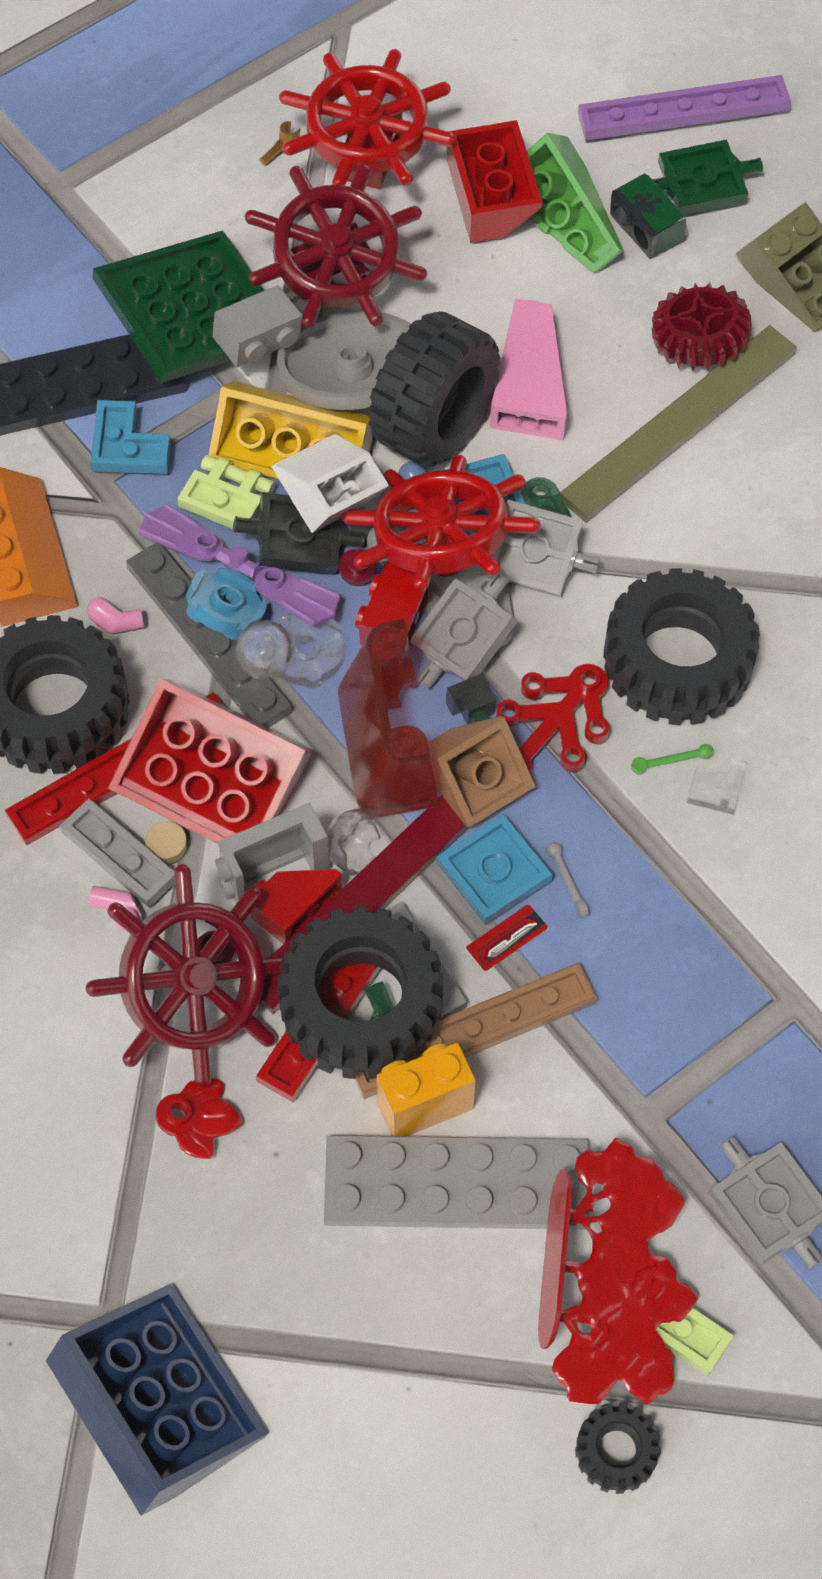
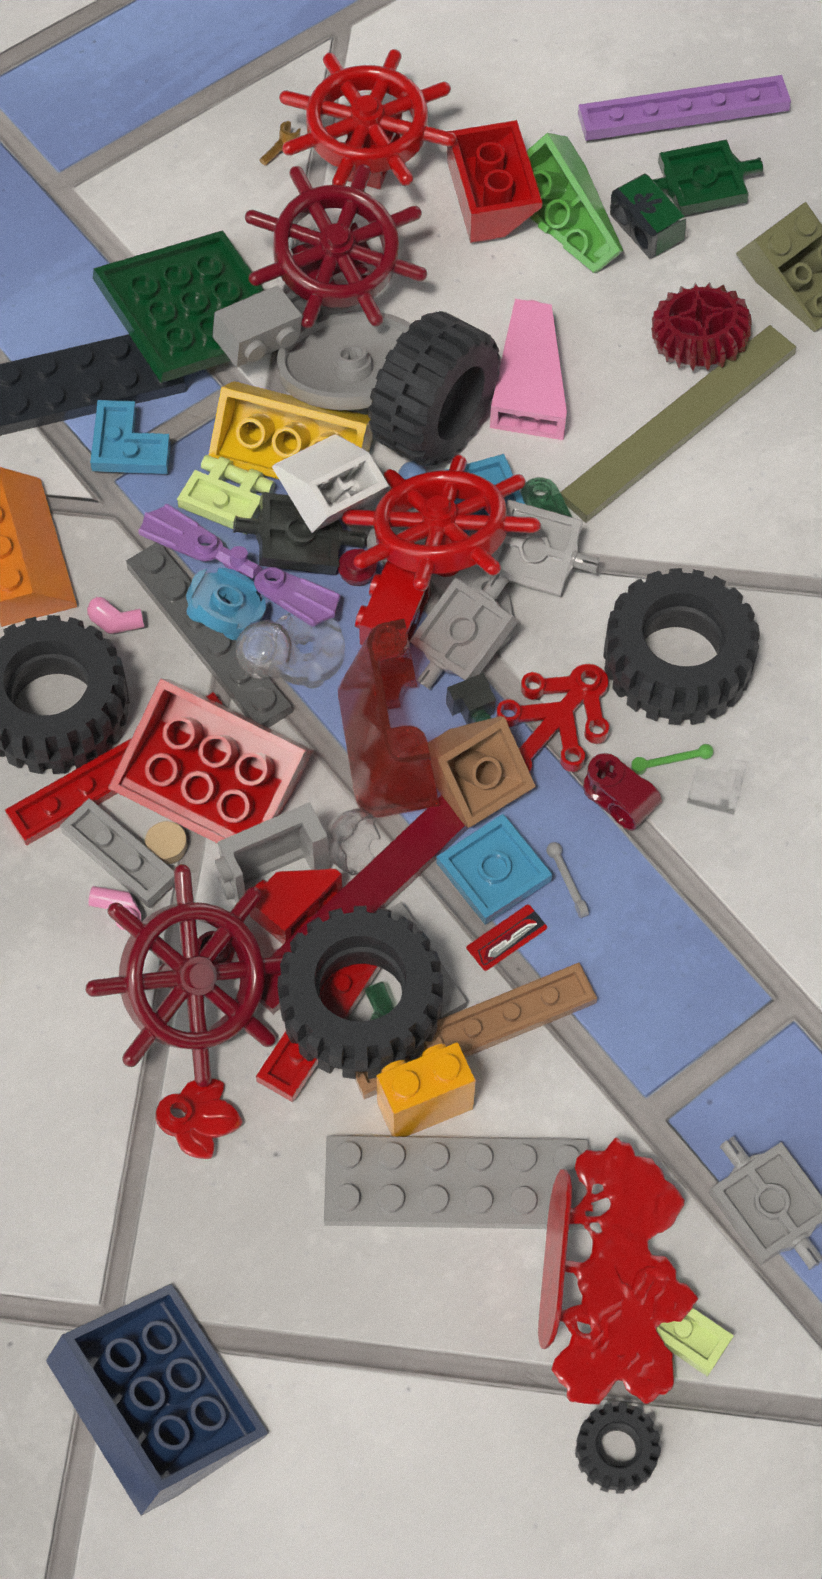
(620, 792): none -> dark red piece

